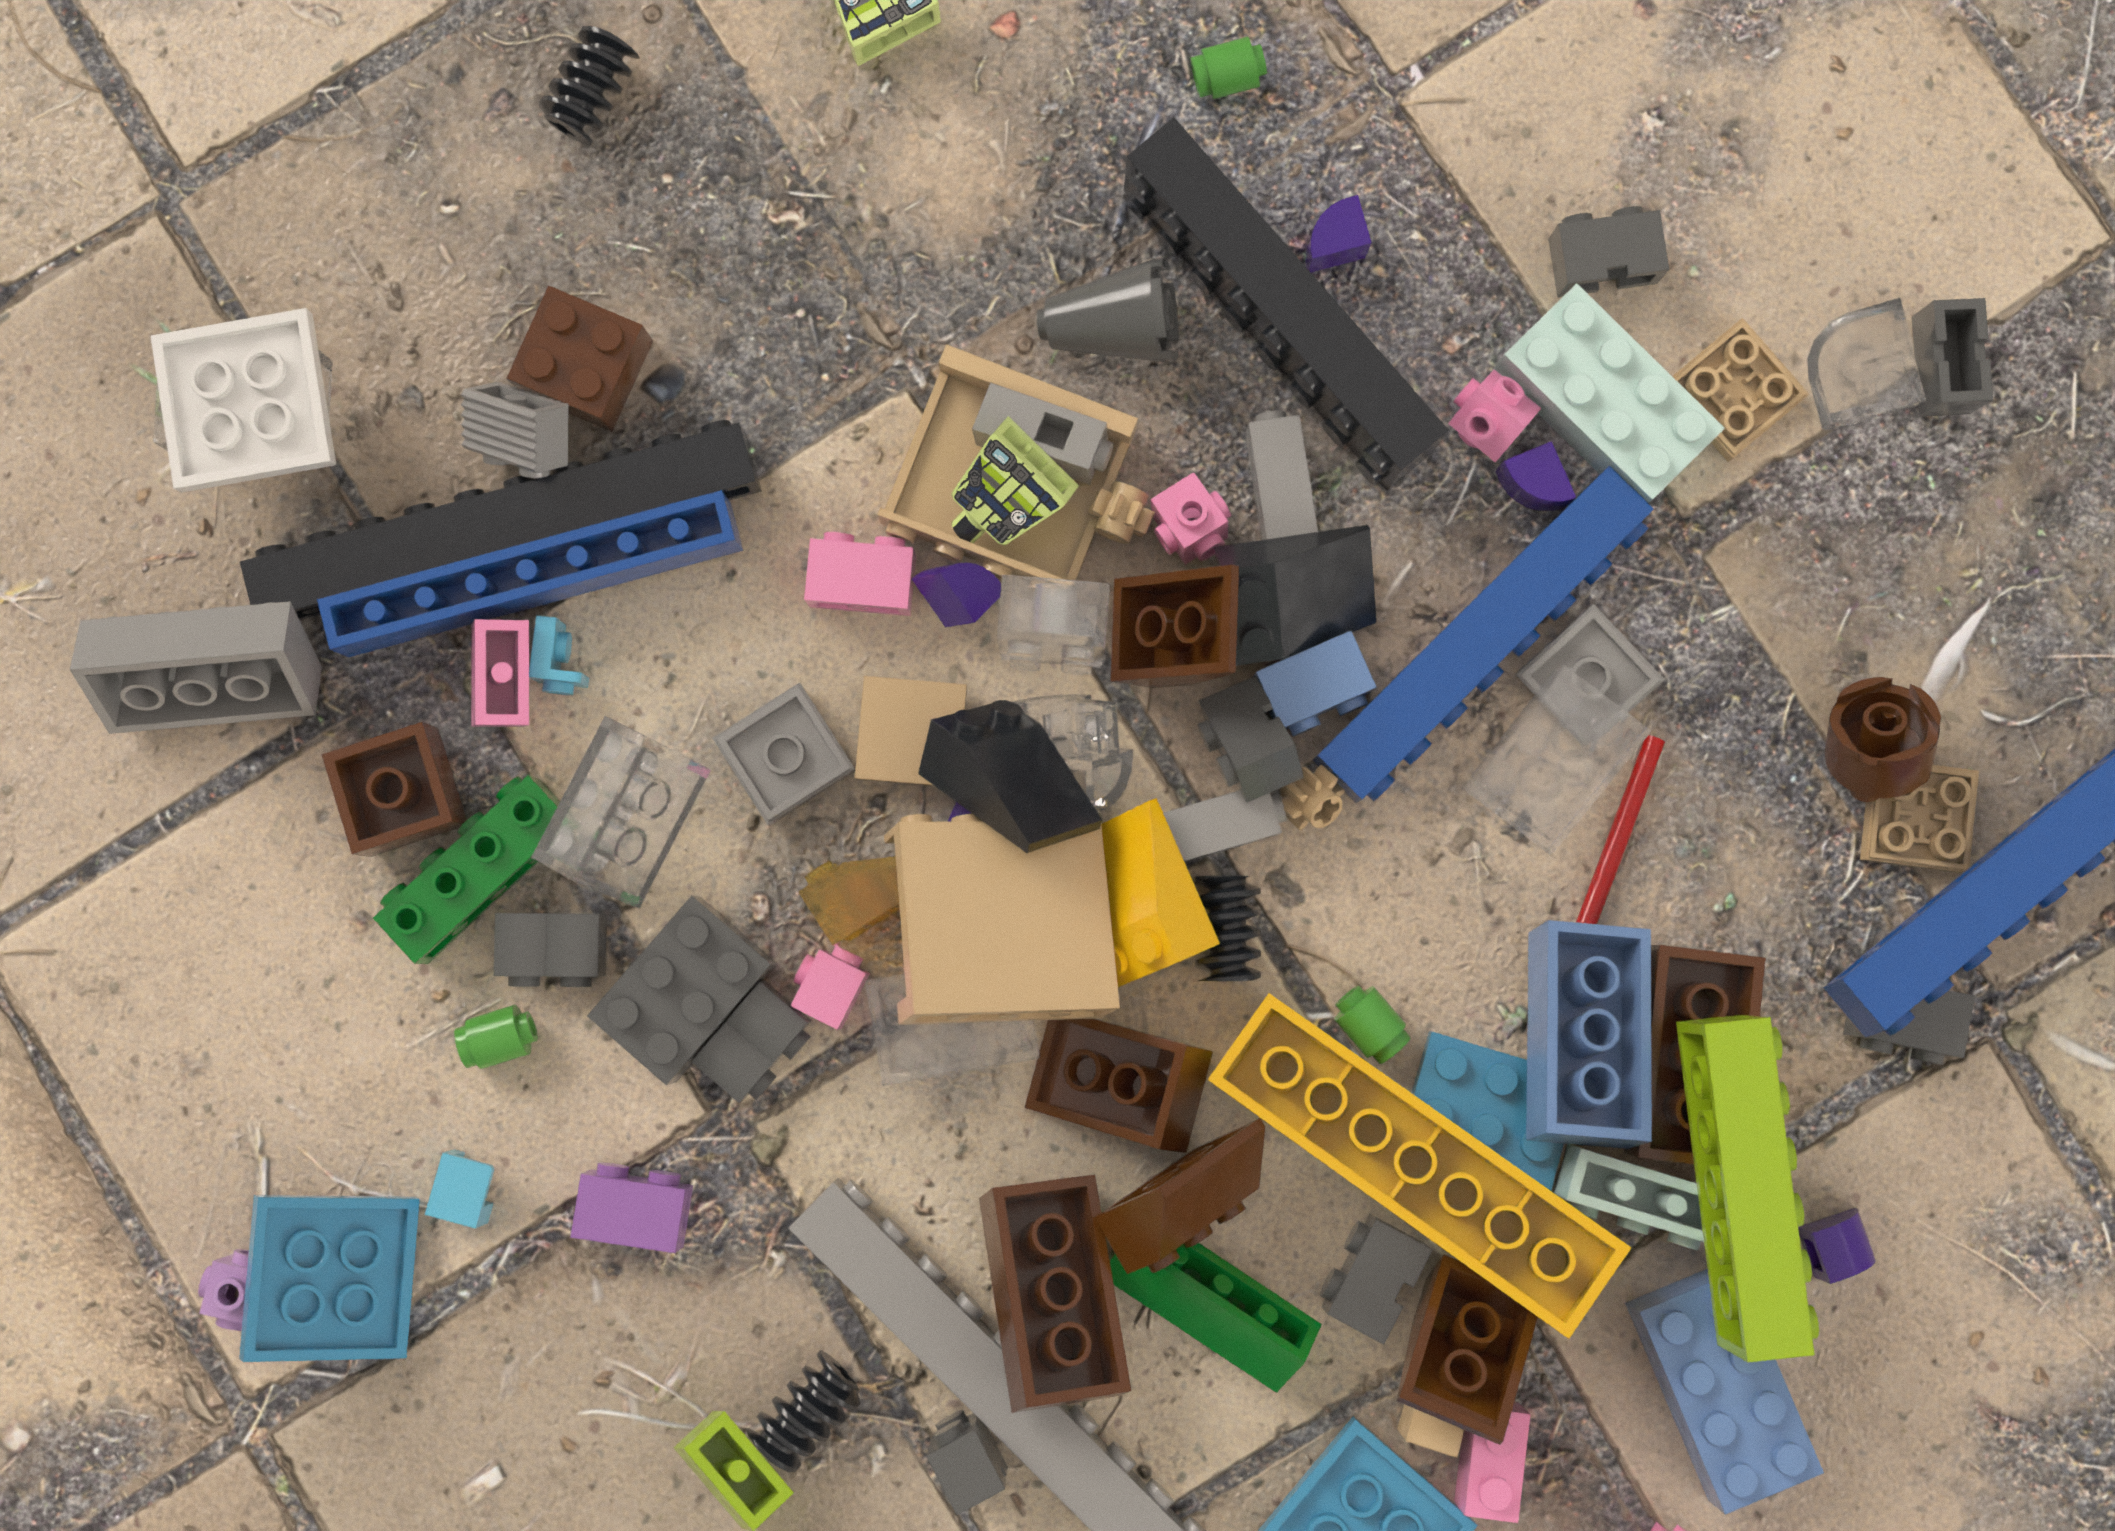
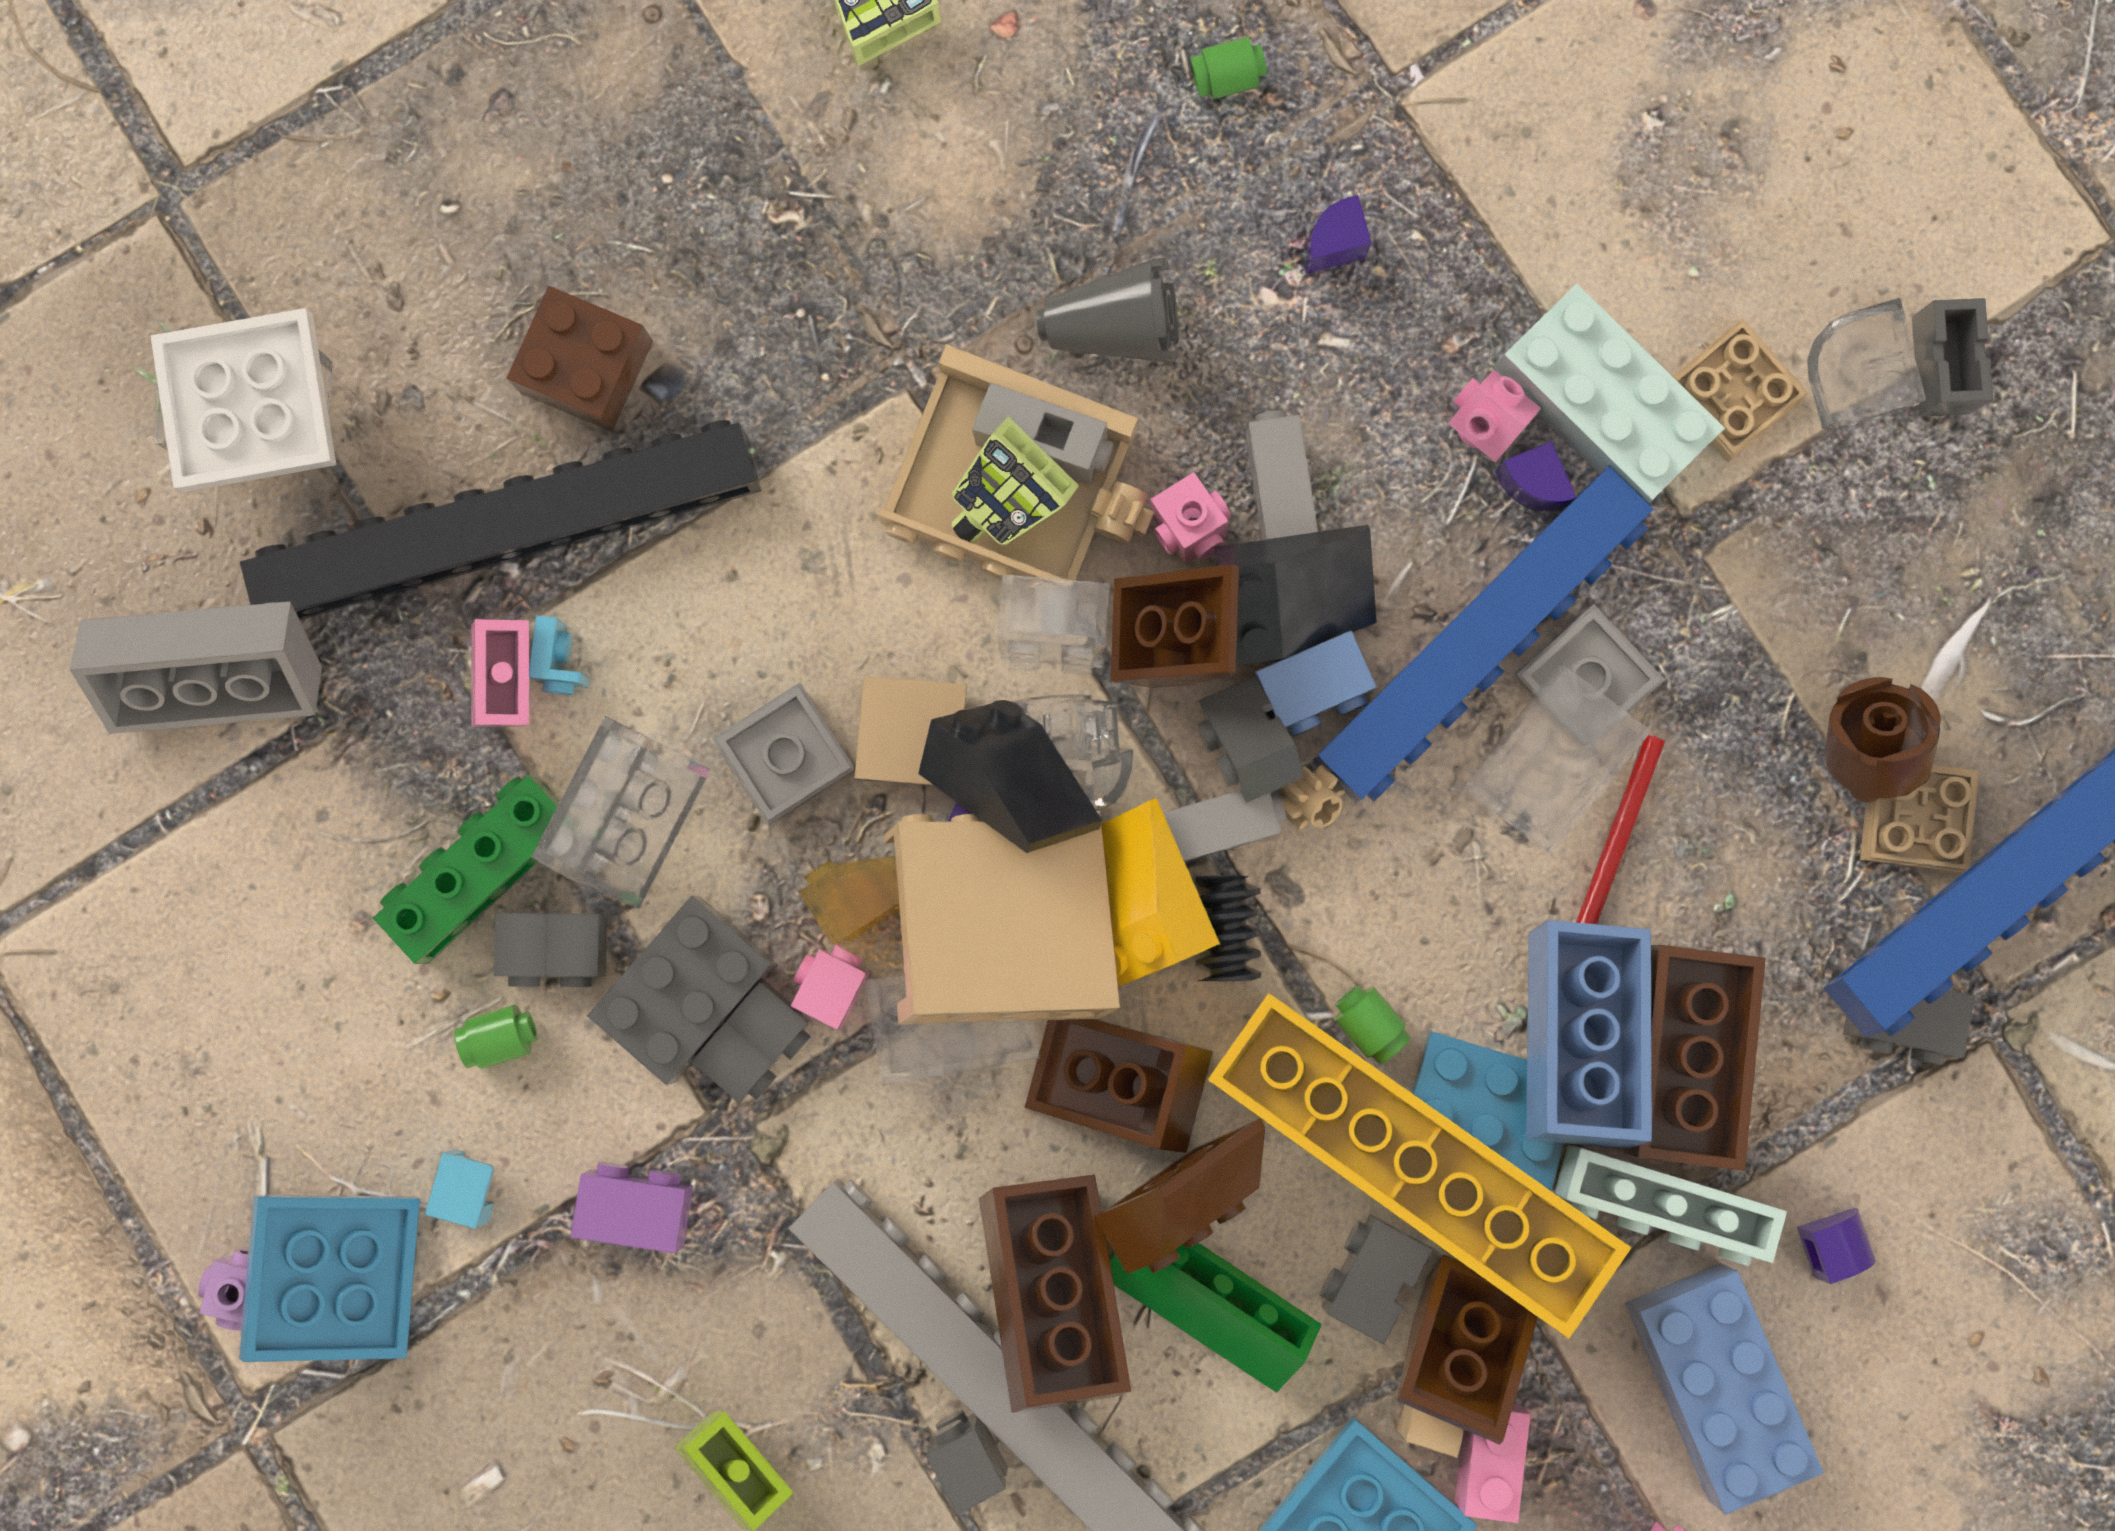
(394, 789): reddish brown brick -> none
(515, 428): light grey brick -> none
(530, 574): blue brick -> none
(585, 82): black piece -> none
(806, 1414): black piece -> none
(860, 574): bright pink brick -> none
(958, 592): dark purple brick -> none
(1280, 306): black brick -> none
(1616, 247): dark grey brick -> none
(1747, 1187): lime brick -> none

